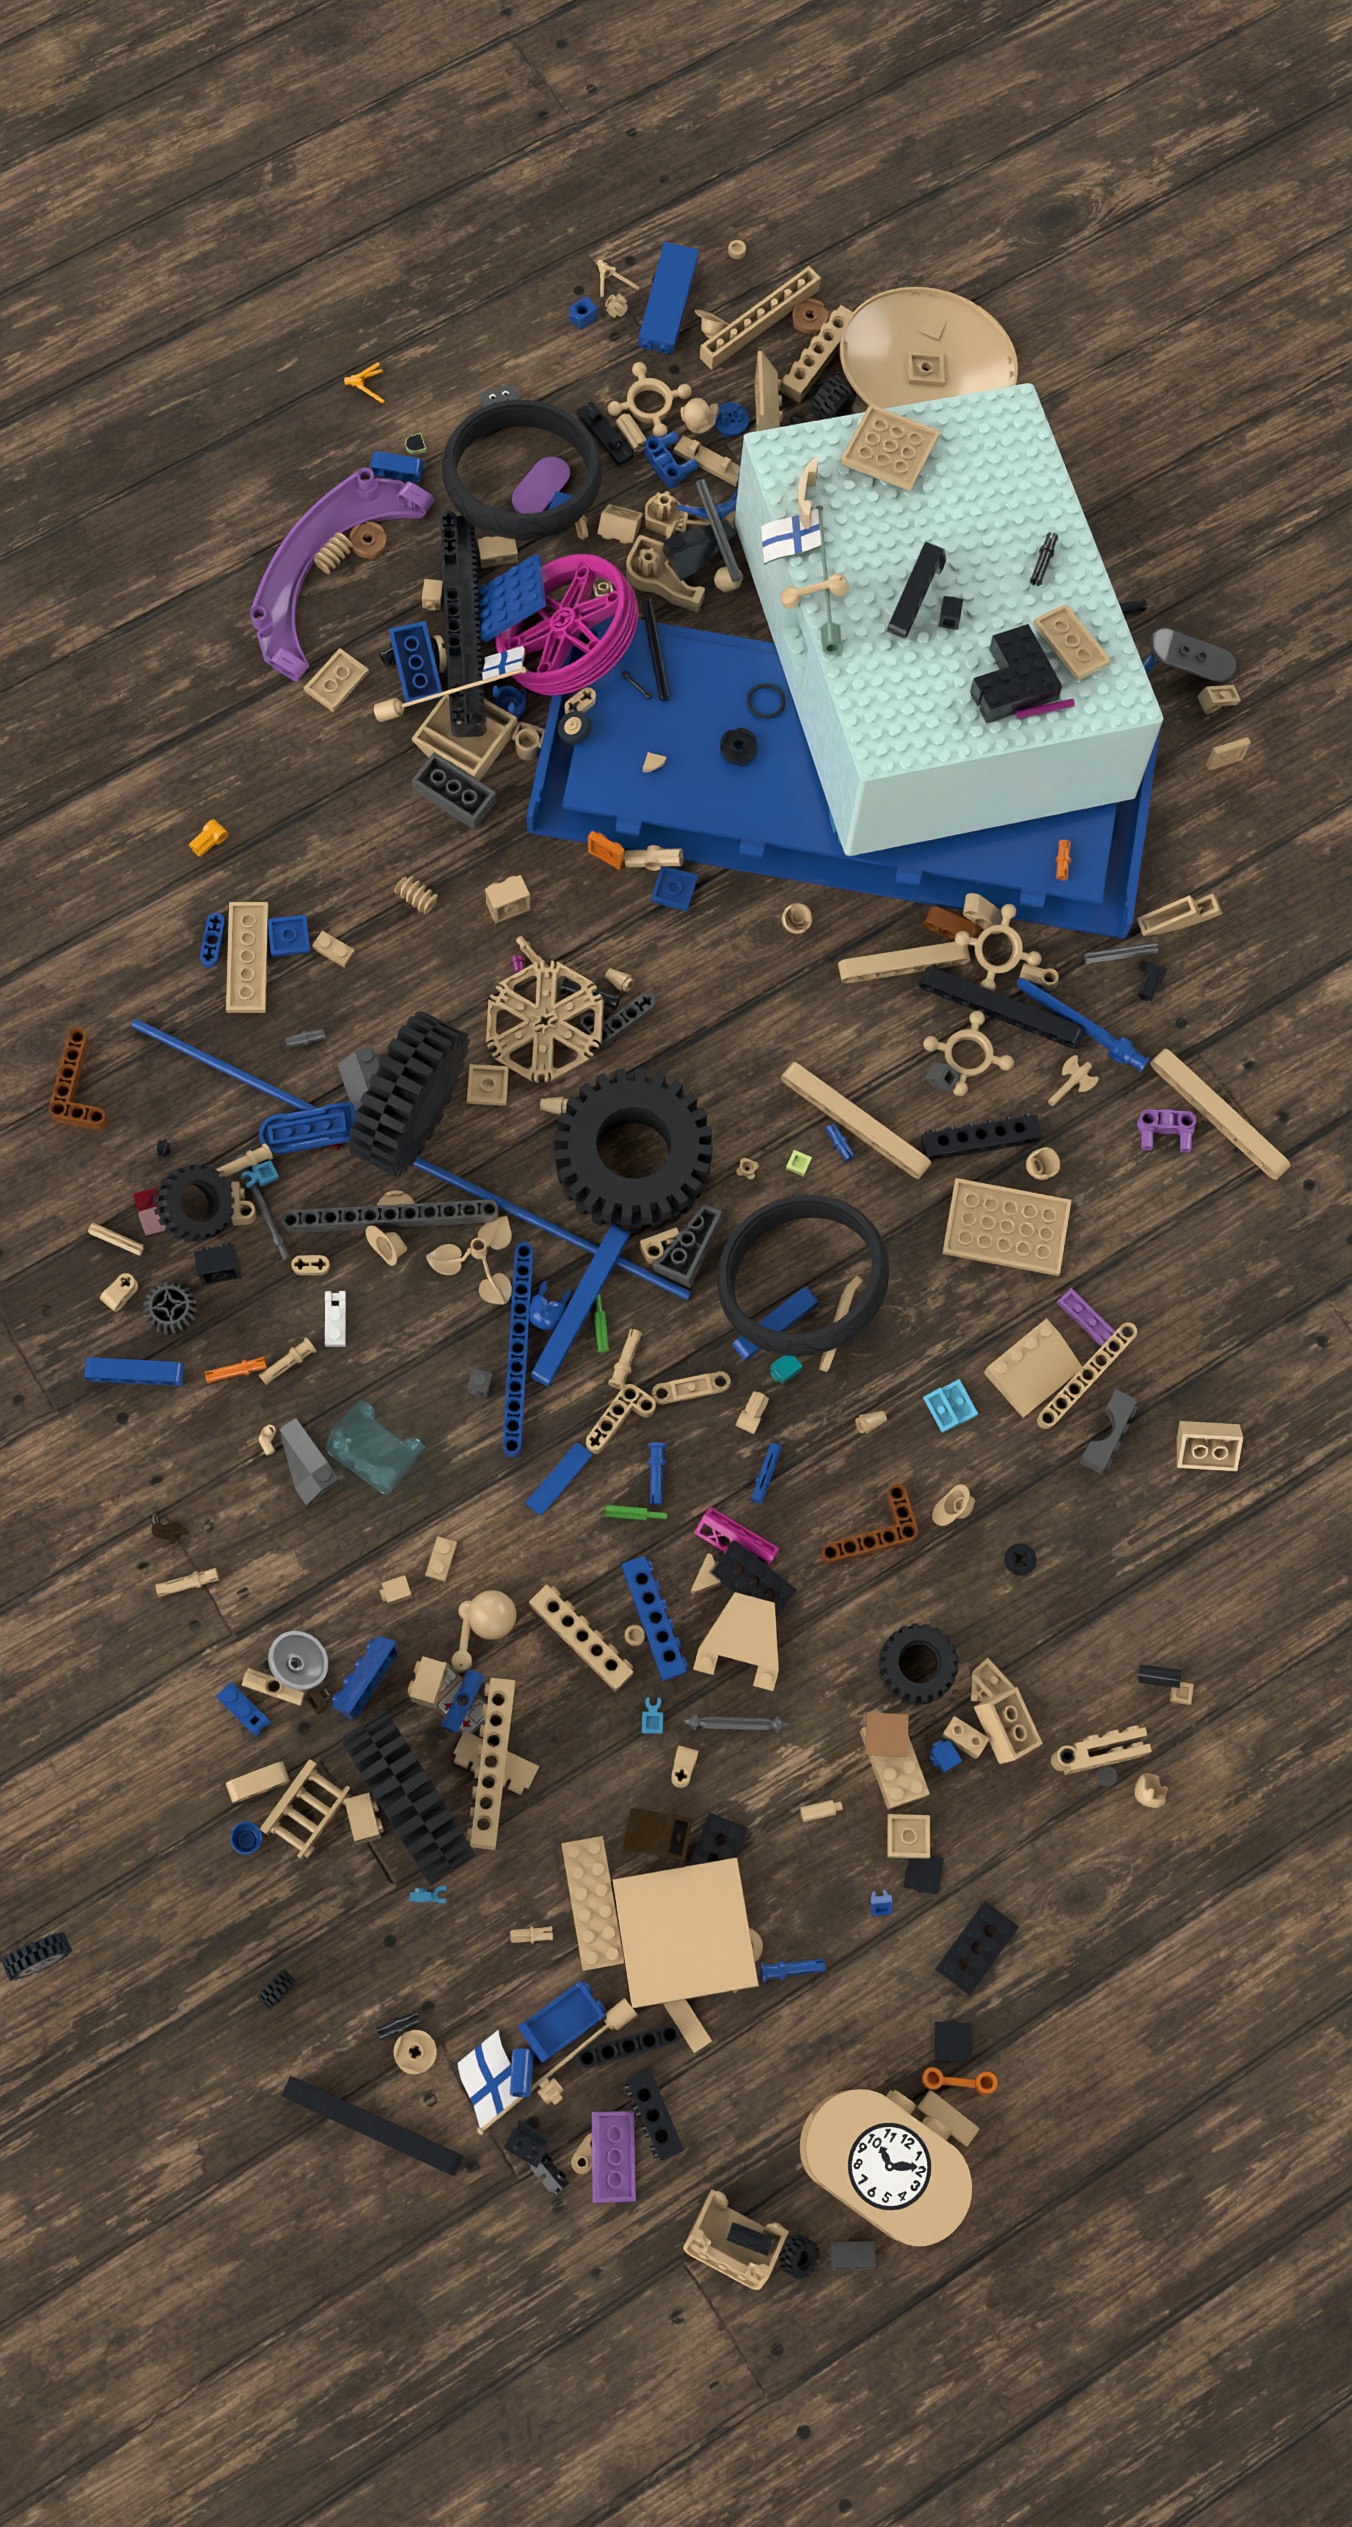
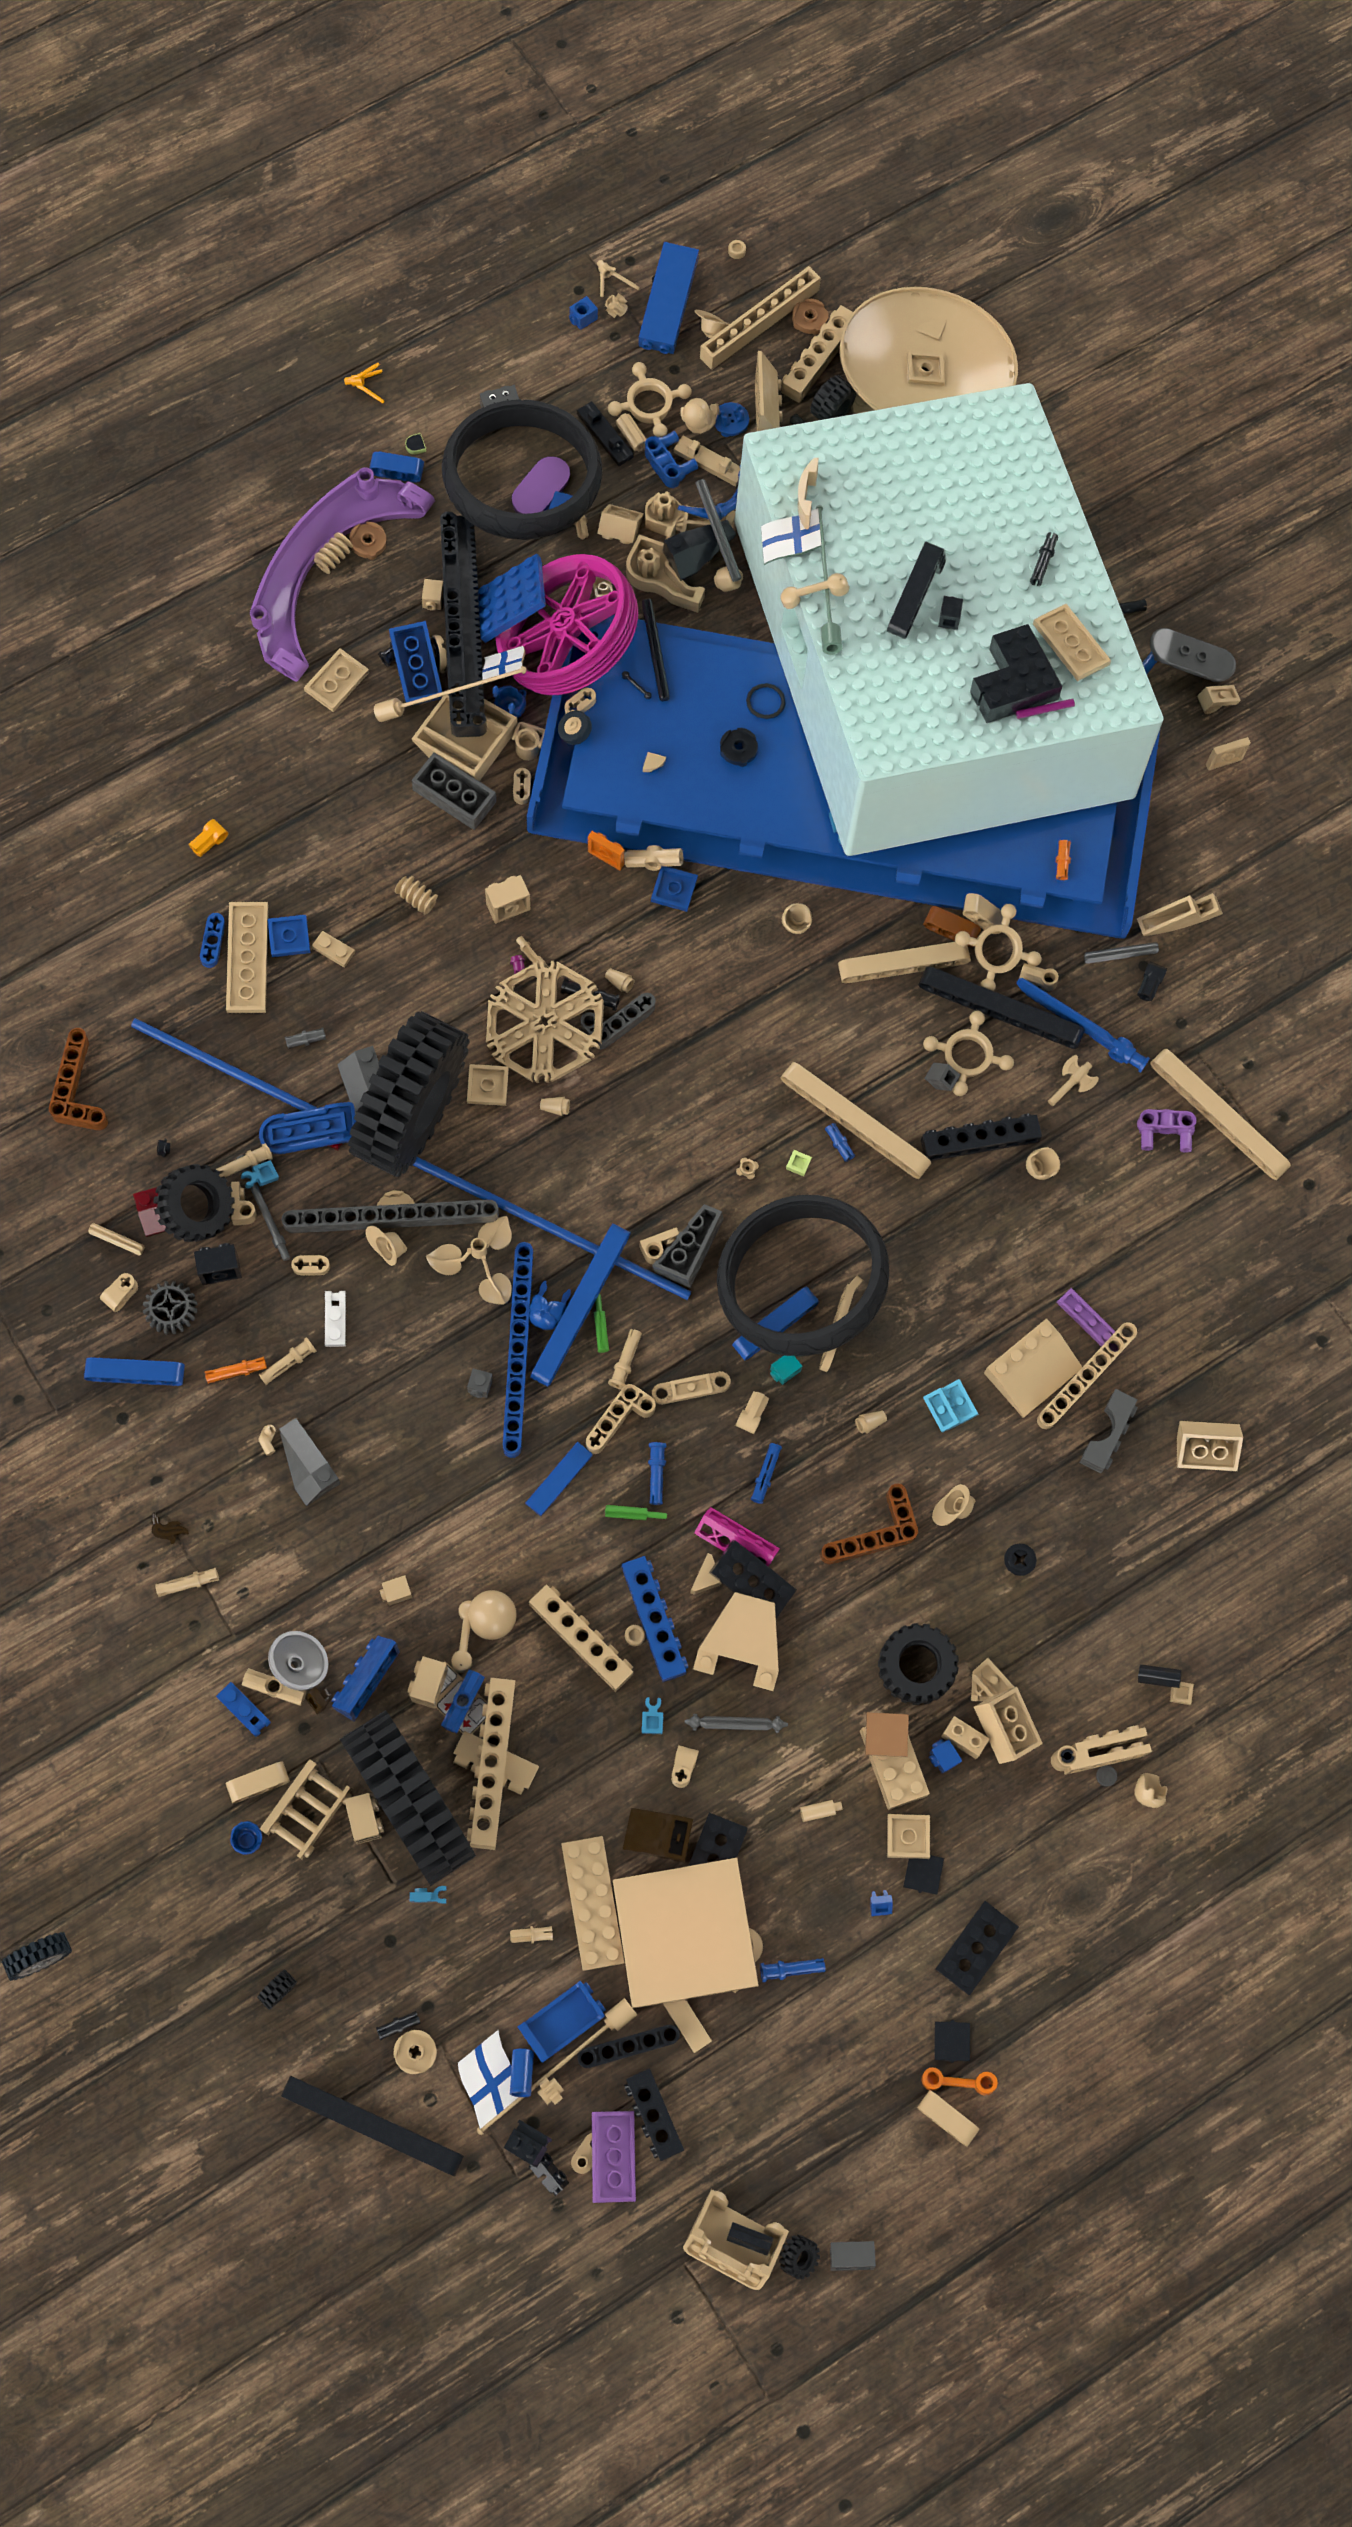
(372, 1449): clear light blue windscreen -> none
(441, 1559): tan plate -> none
(497, 551): tan brick -> none
(526, 786): none -> tan beam
(642, 1102): black tyre -> none
(887, 2164): tan brick -> none
(890, 447): tan plate -> none
(1007, 1227): tan plate -> none

